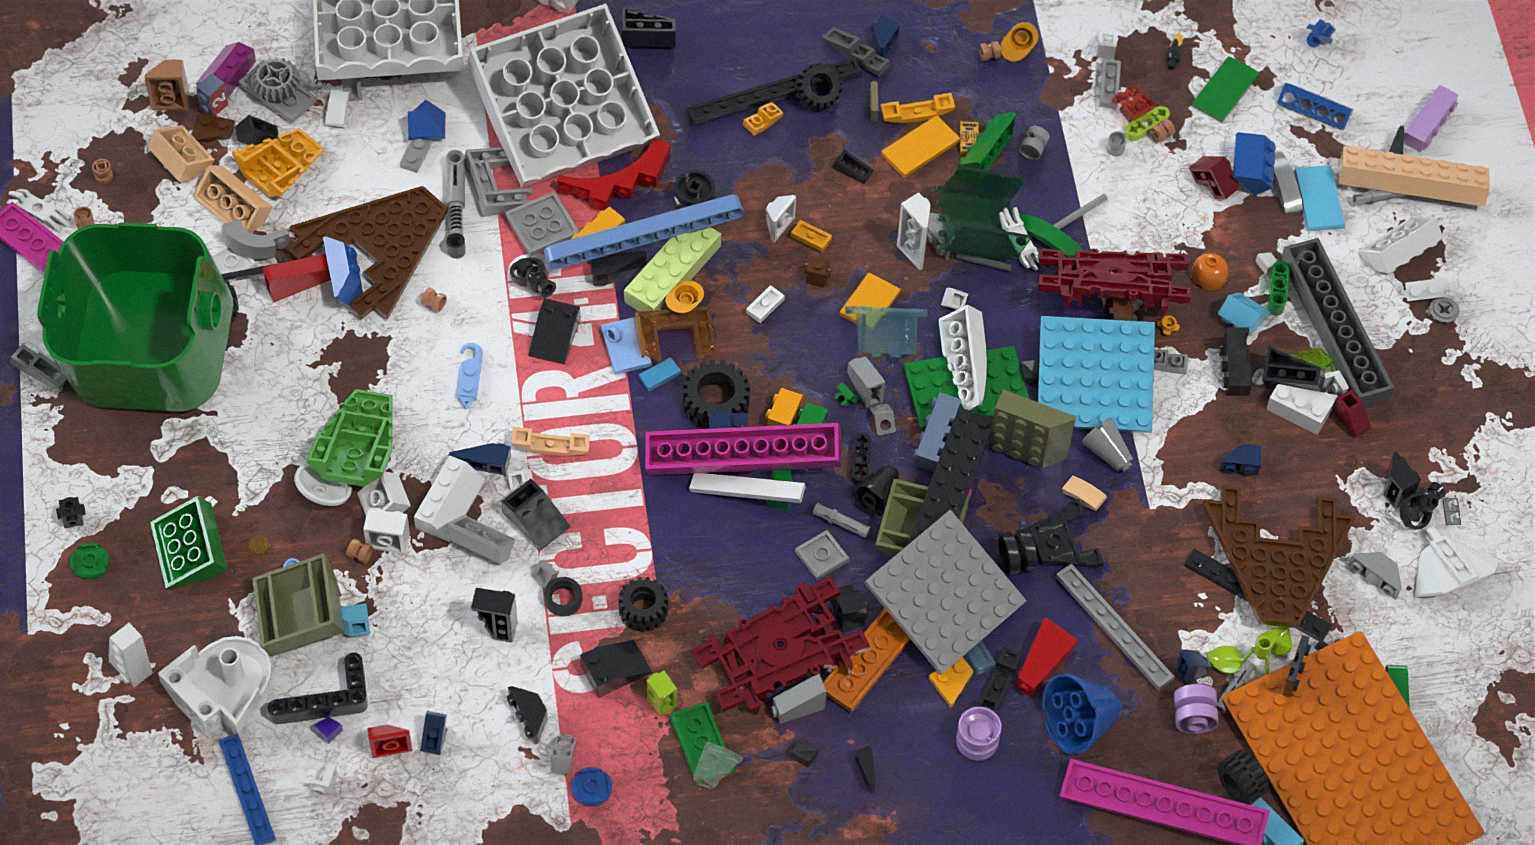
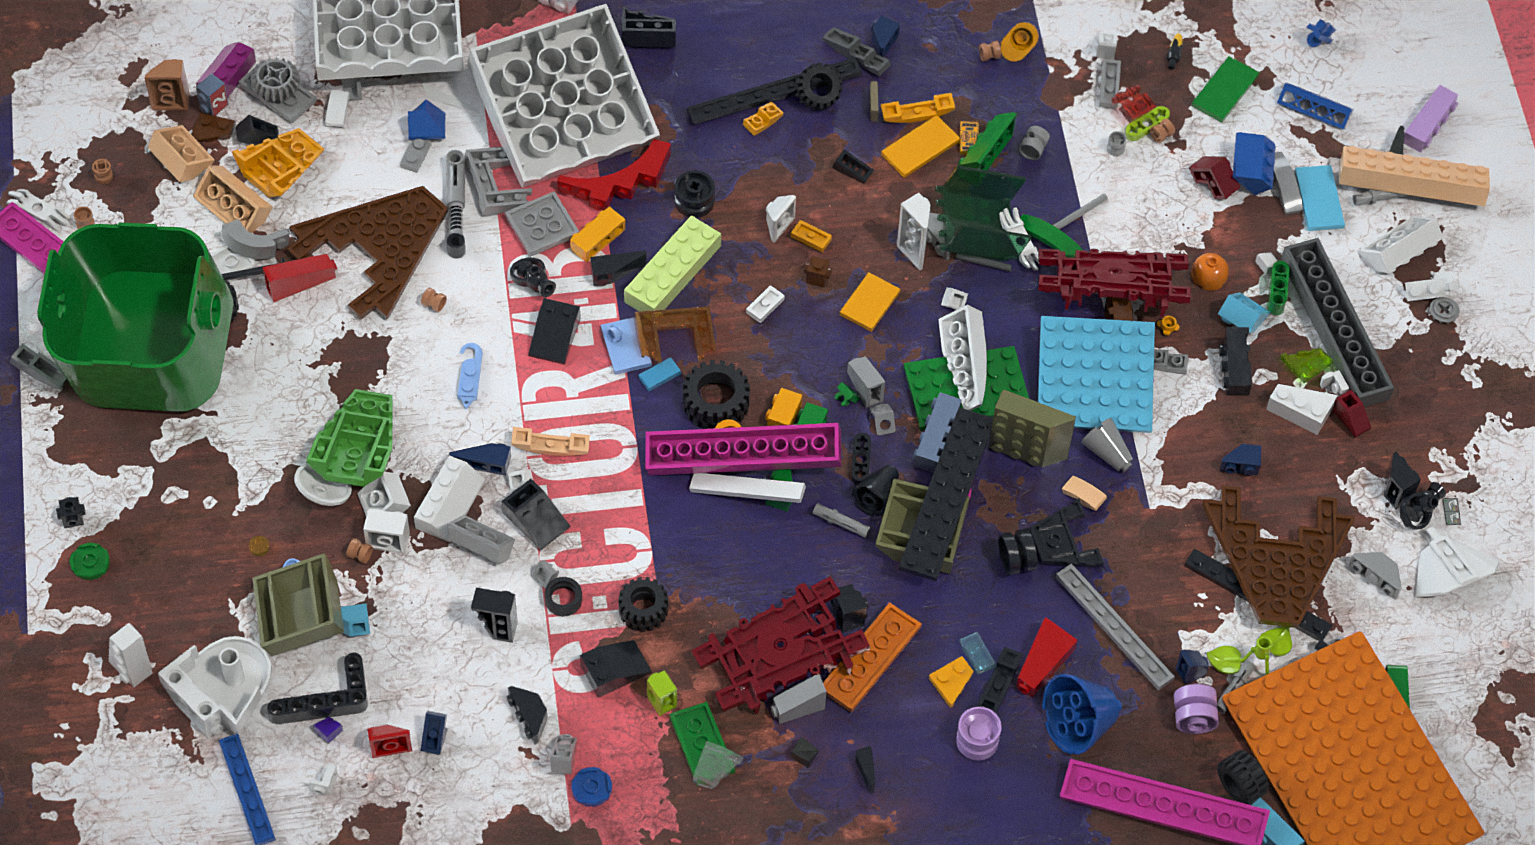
(188, 544): green slope -> none
(343, 270): wedge -> none
(643, 232): medium blue beam -> none
(684, 296): light orange piece -> none
(726, 420): dark blue slope -> none
(822, 555): light grey tile -> none
(886, 329): clear light blue windscreen -> none
(945, 592): light grey plate -> none
(1030, 371): pearl dark grey slope -> none
(1290, 371): black wedge -> none
(1297, 666): black wing -> none

